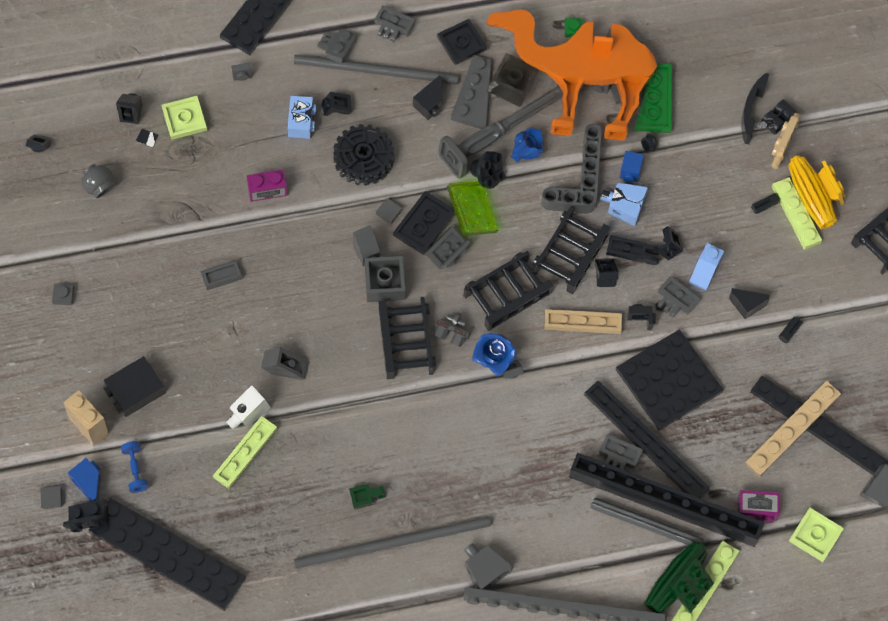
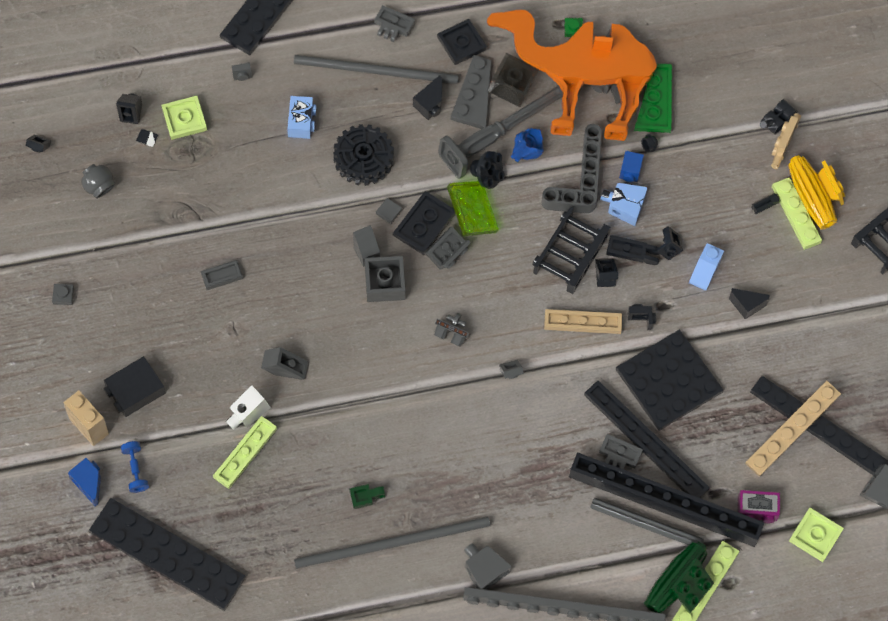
(51, 497): dark grey tile -> none
(86, 515): black bracket -> none
(267, 185): magenta brick -> none
(336, 103): black bracket -> none
(337, 45): dark grey hinge -> none
(391, 348): black fence -> none
(494, 352): blue piece -> none
(509, 308): black fence -> none
(677, 297): dark grey hinge -> none
(748, 124): black slope -> none
(790, 329): black piece -> none

